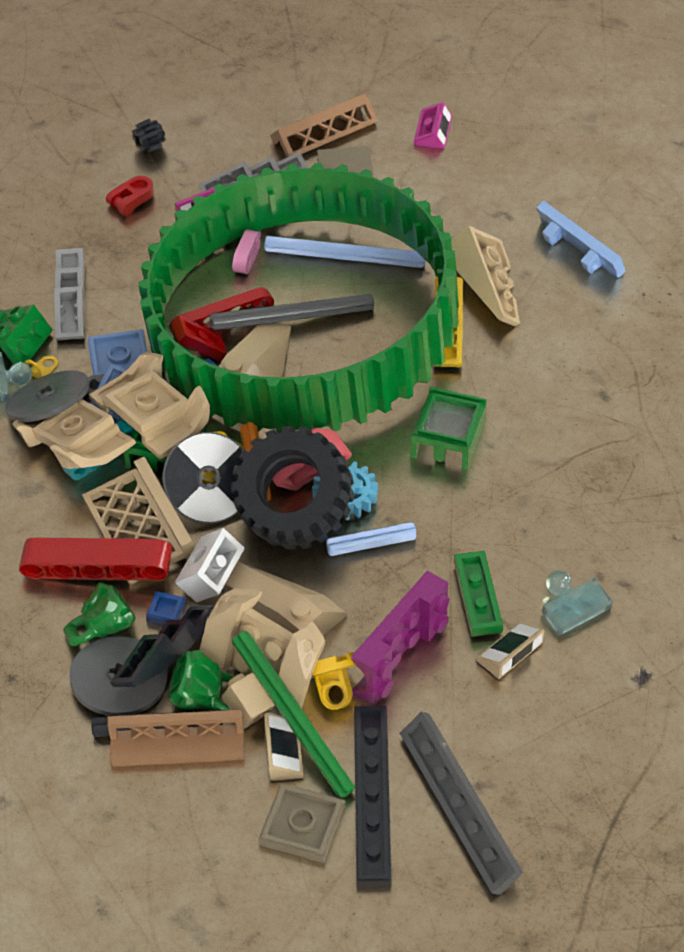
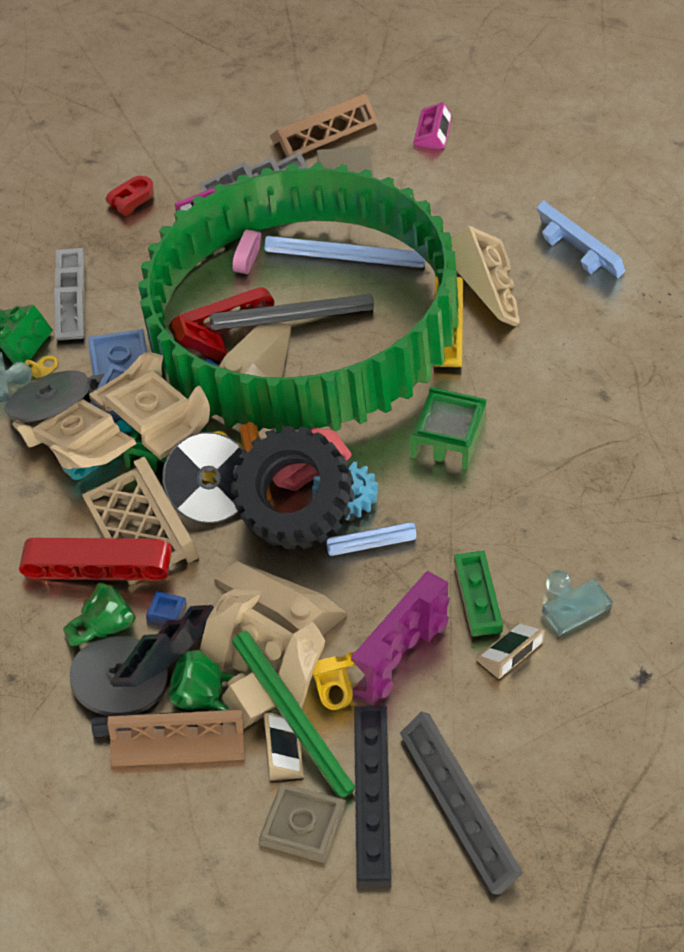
(148, 135): black gear -> none
(209, 565): white brick -> none

